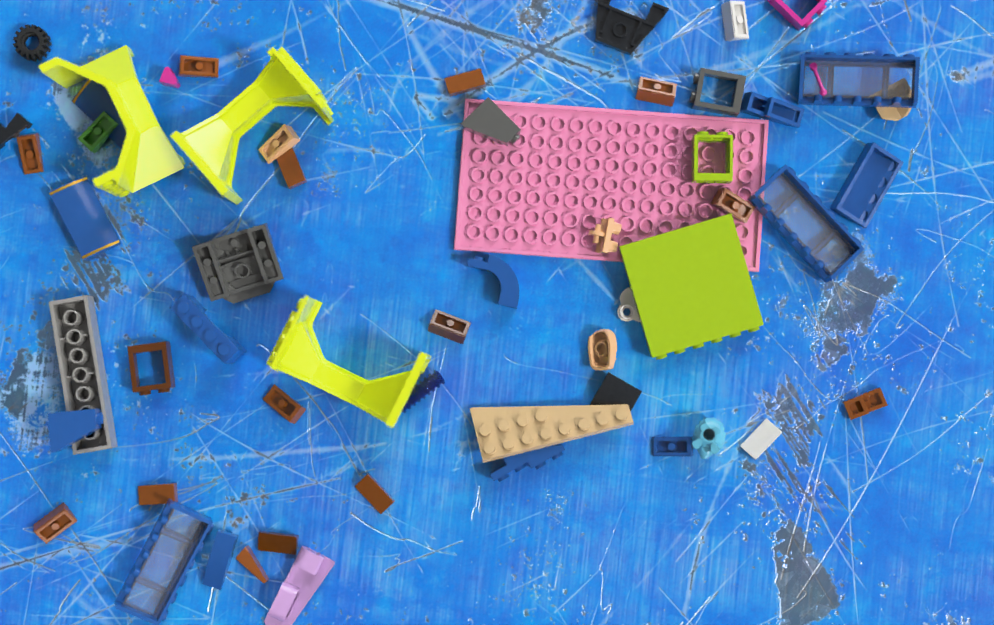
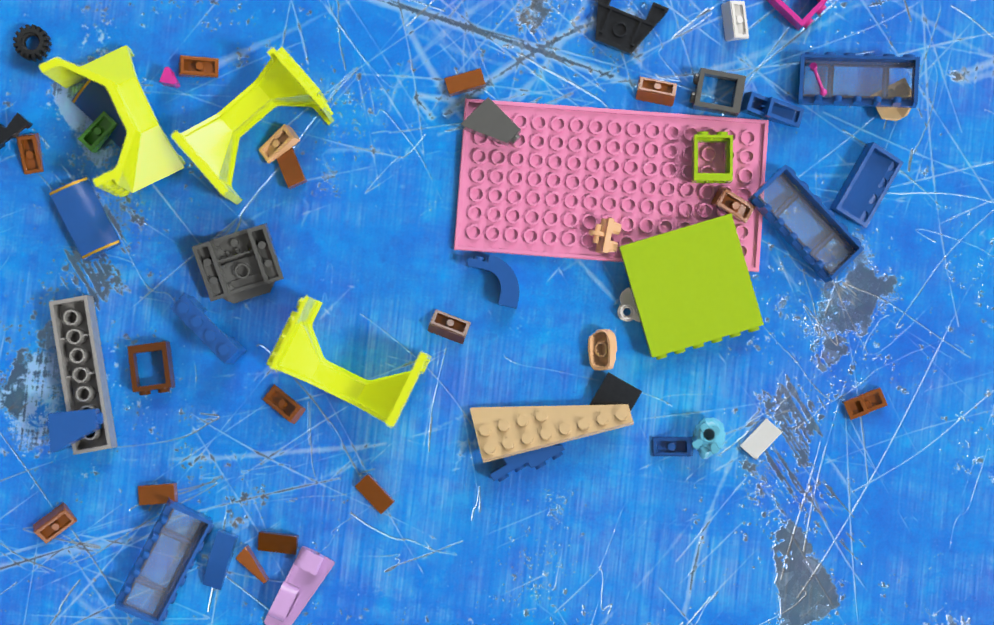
(423, 388): clear blue piece -> none

